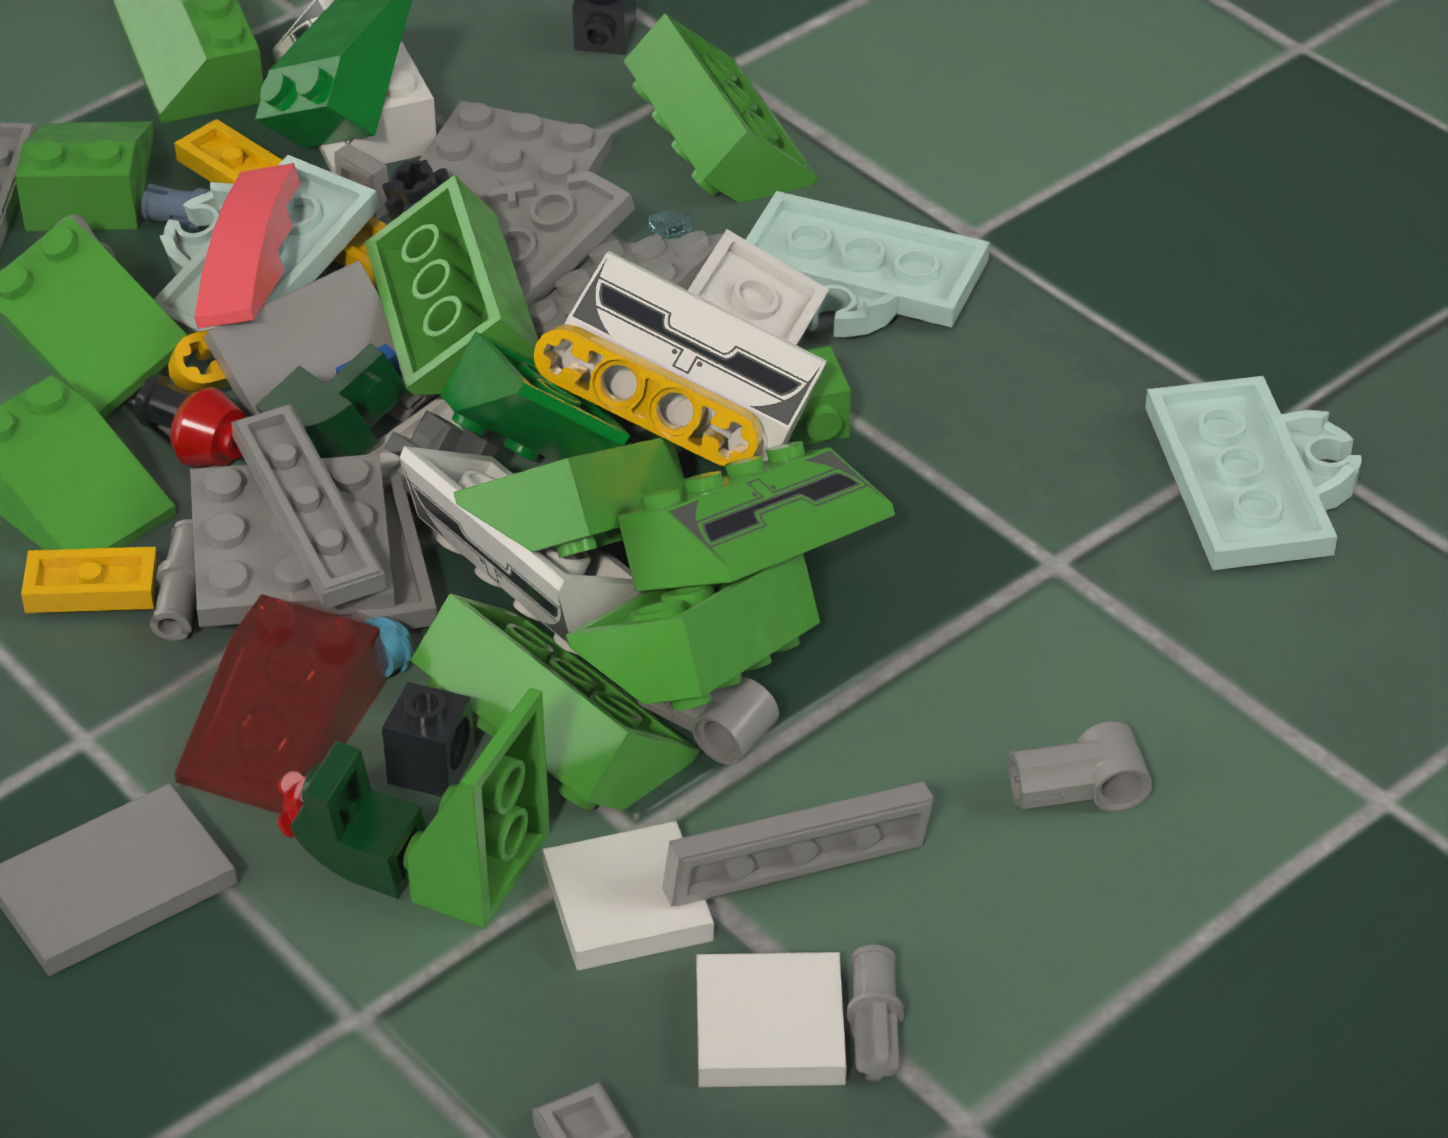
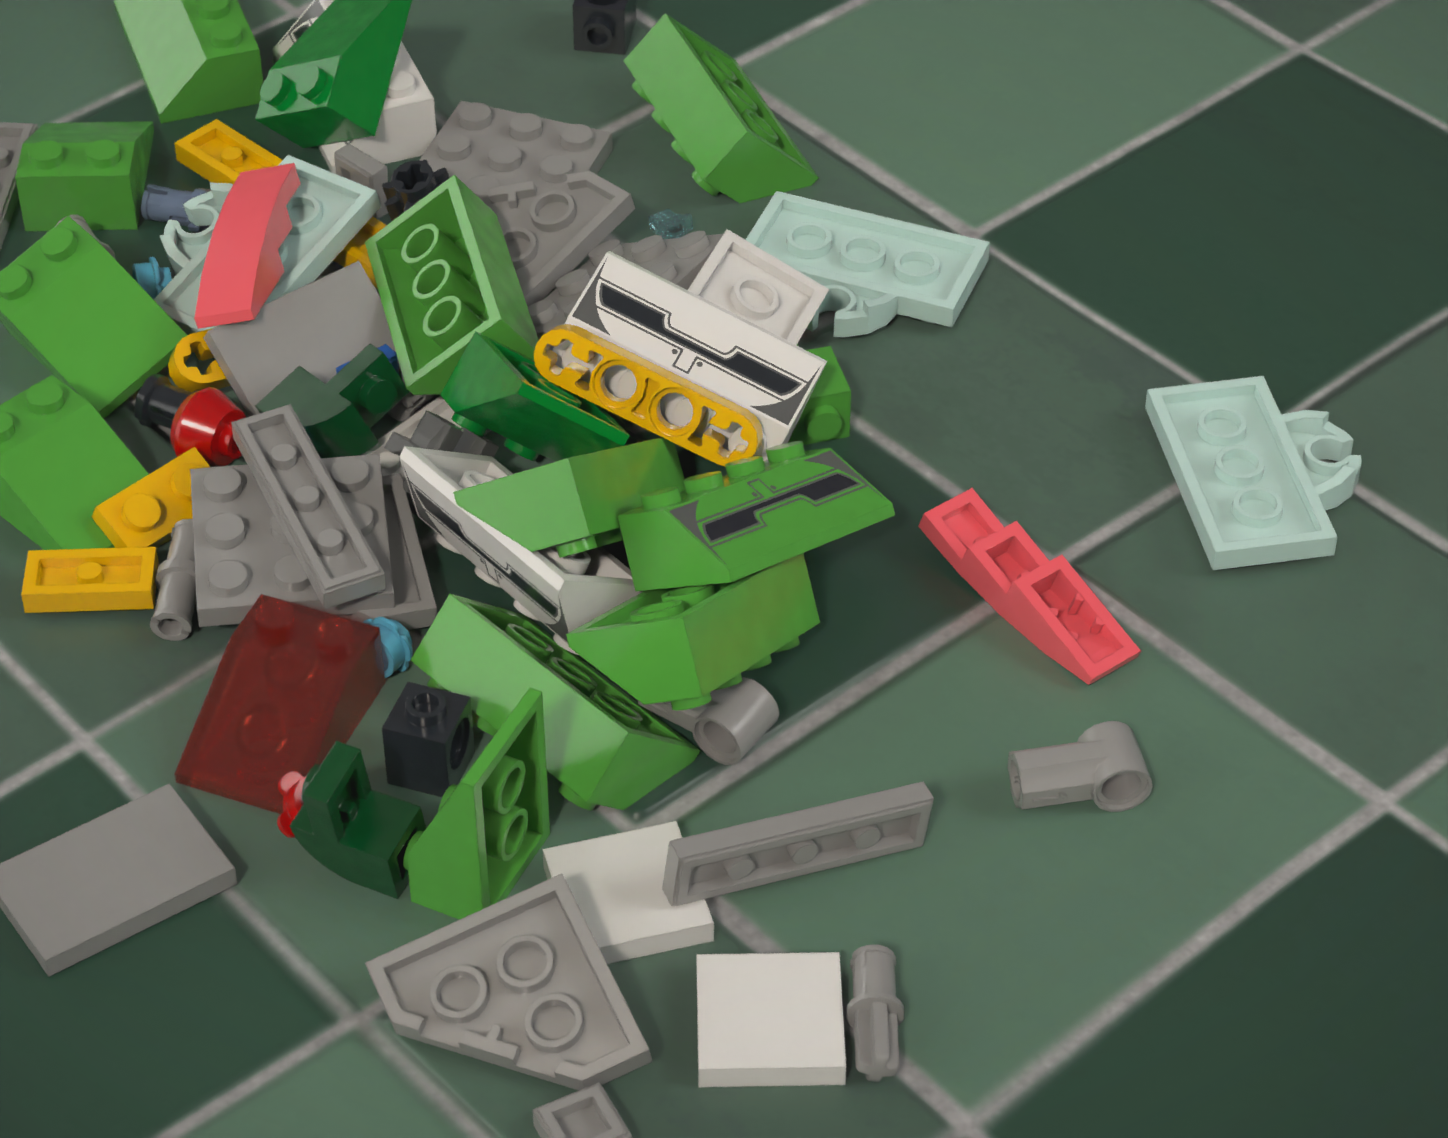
(151, 276): none -> medium azure plate
(152, 506): none -> yellow plate
(516, 991): none -> light grey plate
(1031, 593): none -> coral slope

